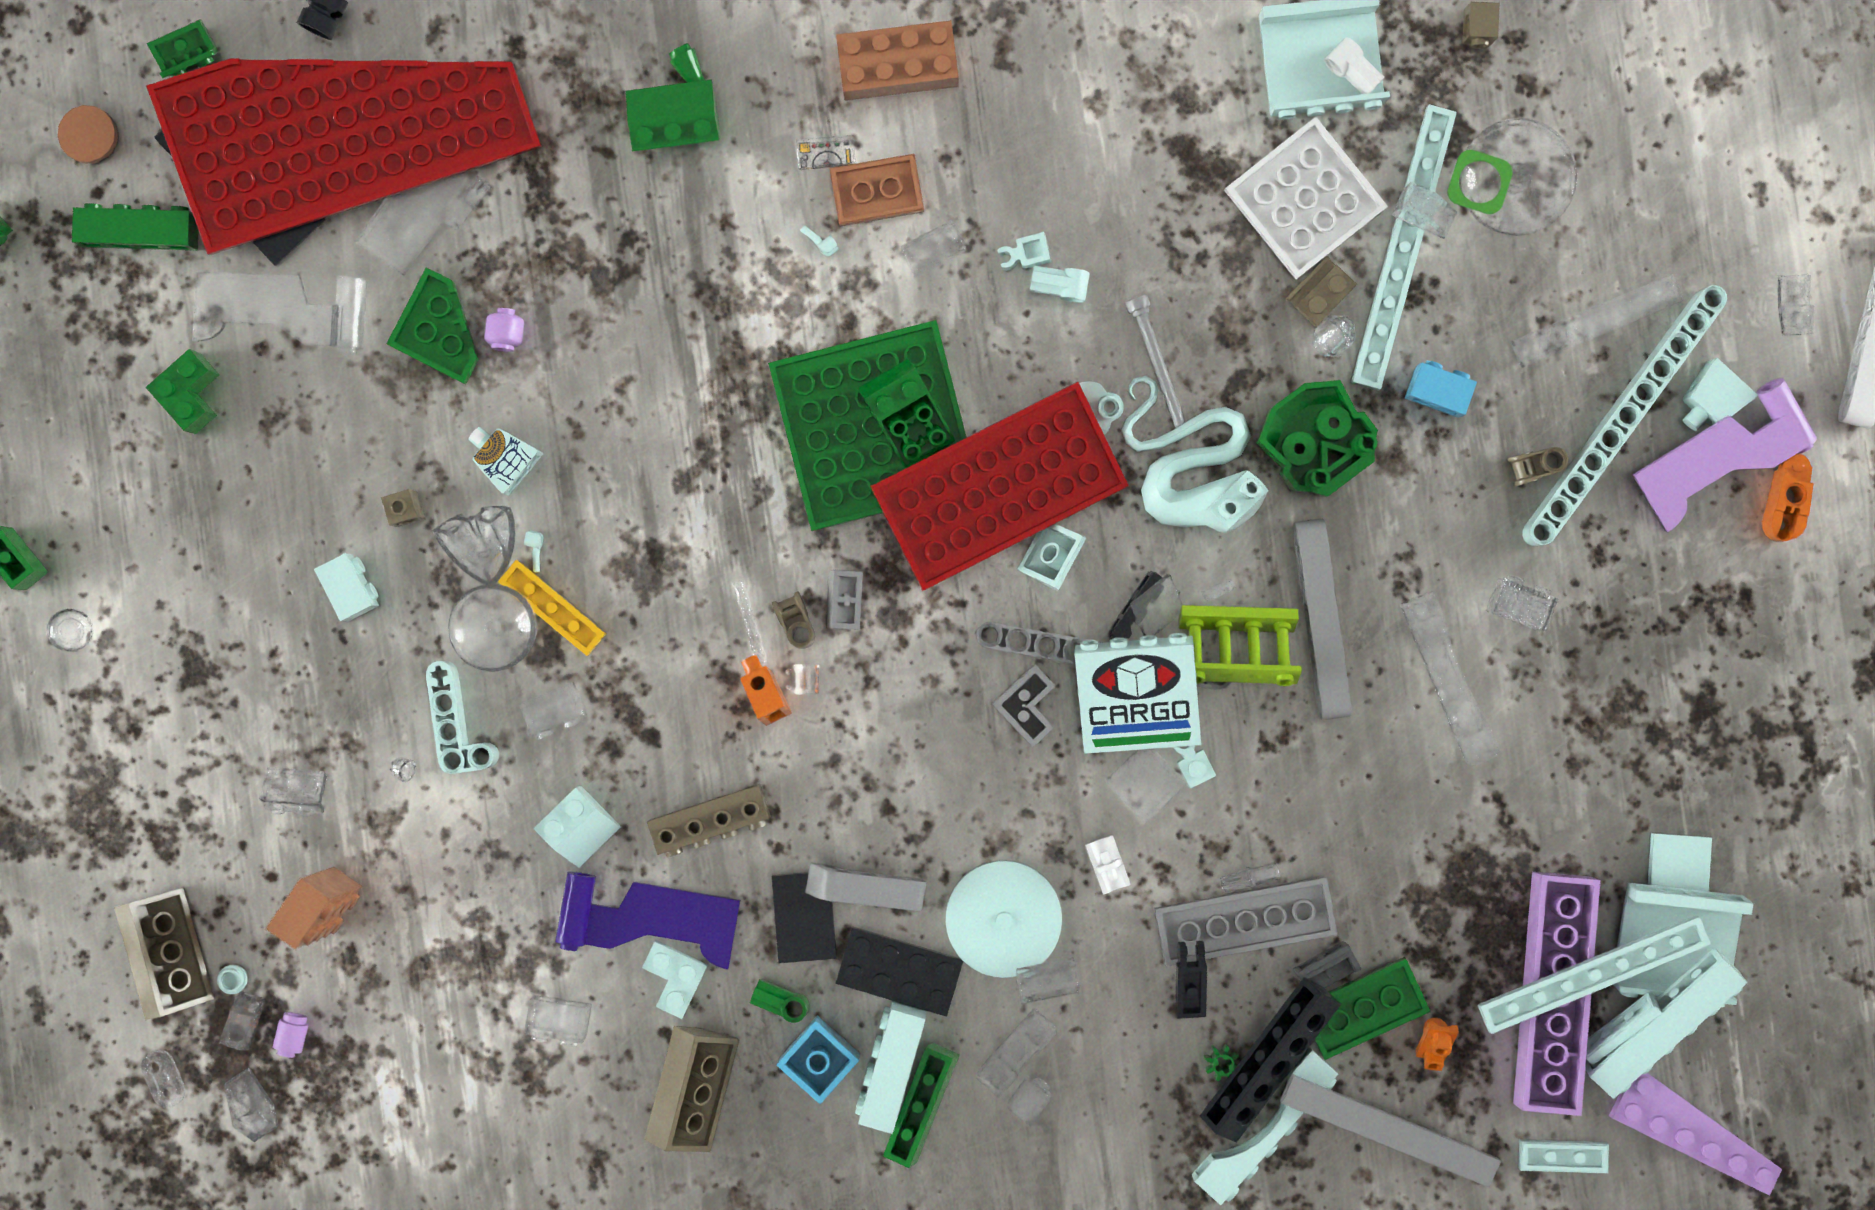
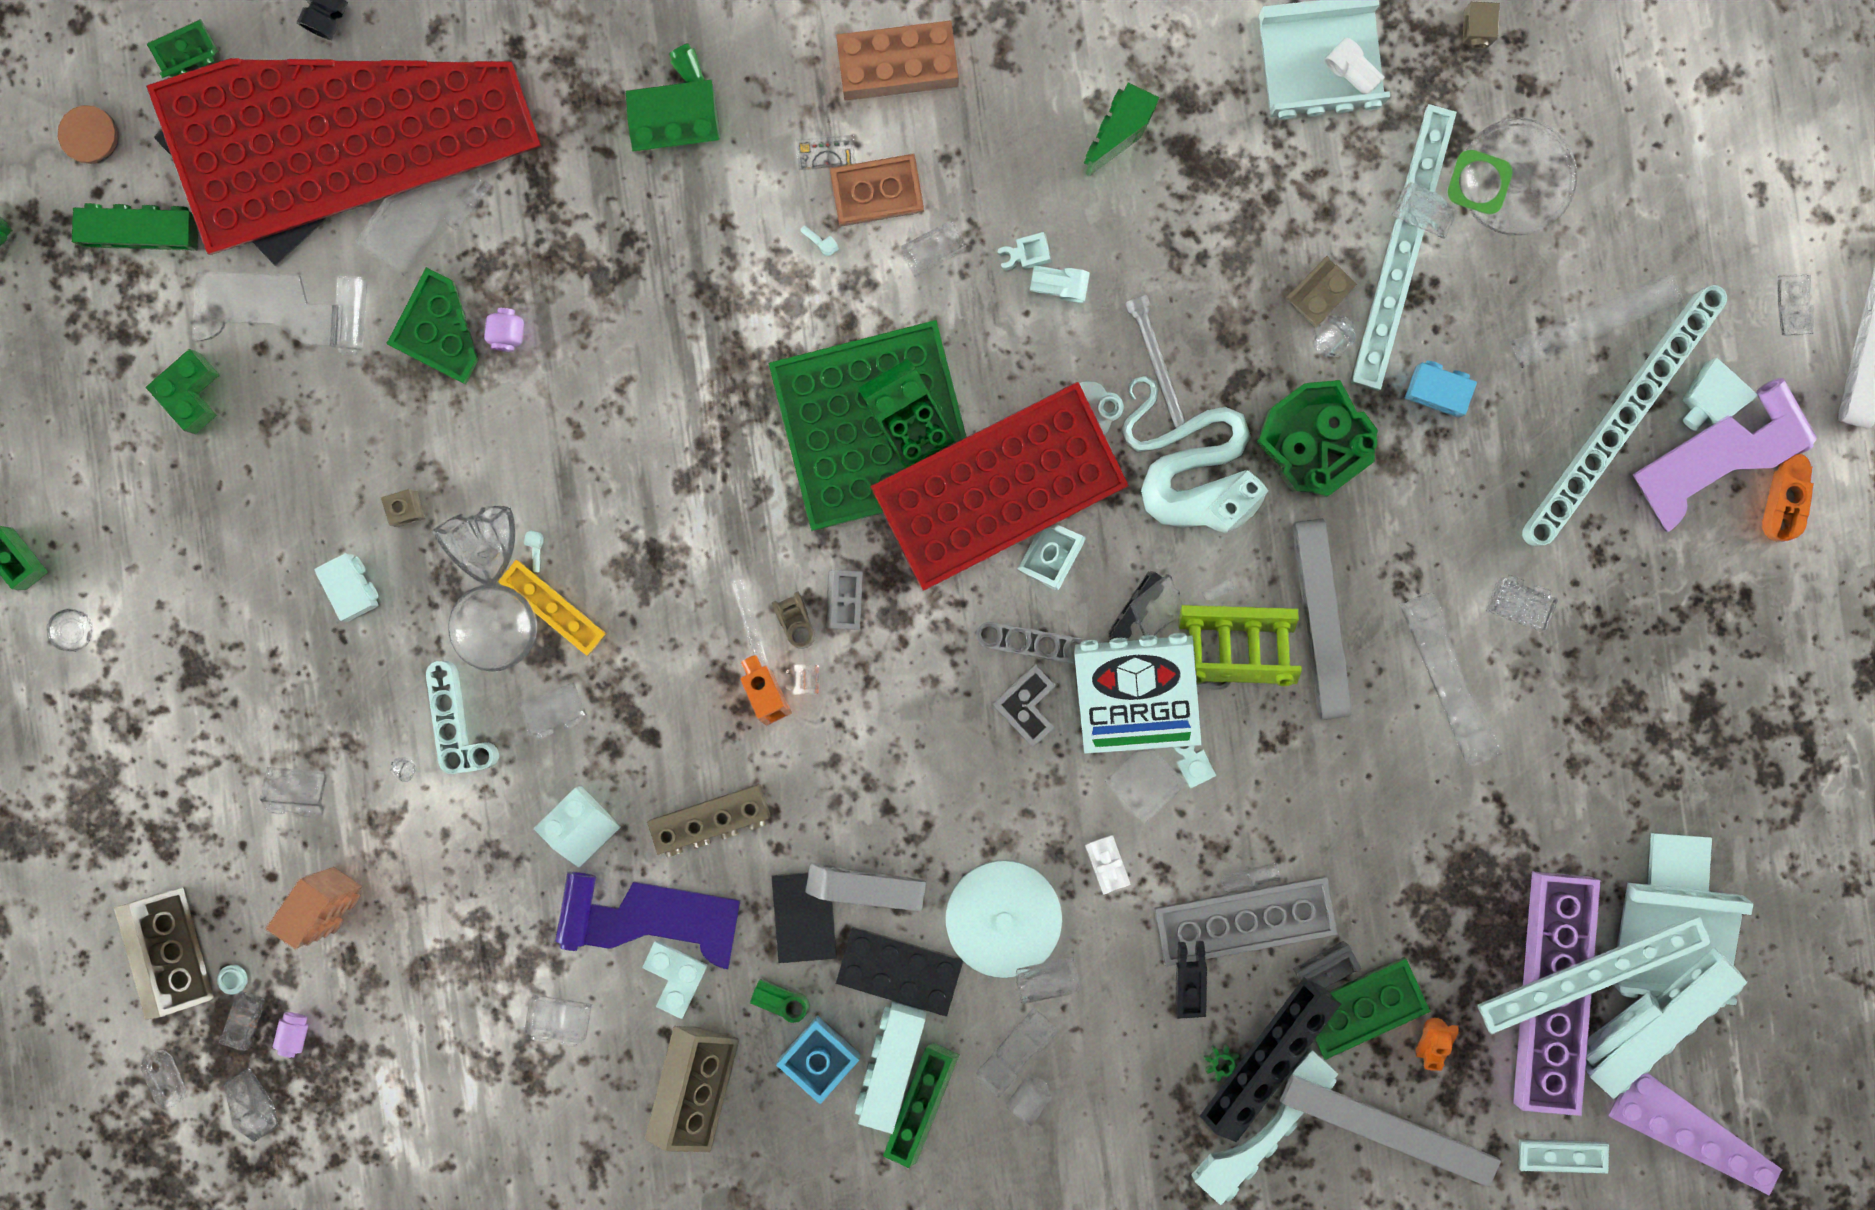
(503, 458): torso -> none
(1130, 116): none -> green slope
(1305, 198): white plate -> none
(1533, 465): dark tan piece -> none

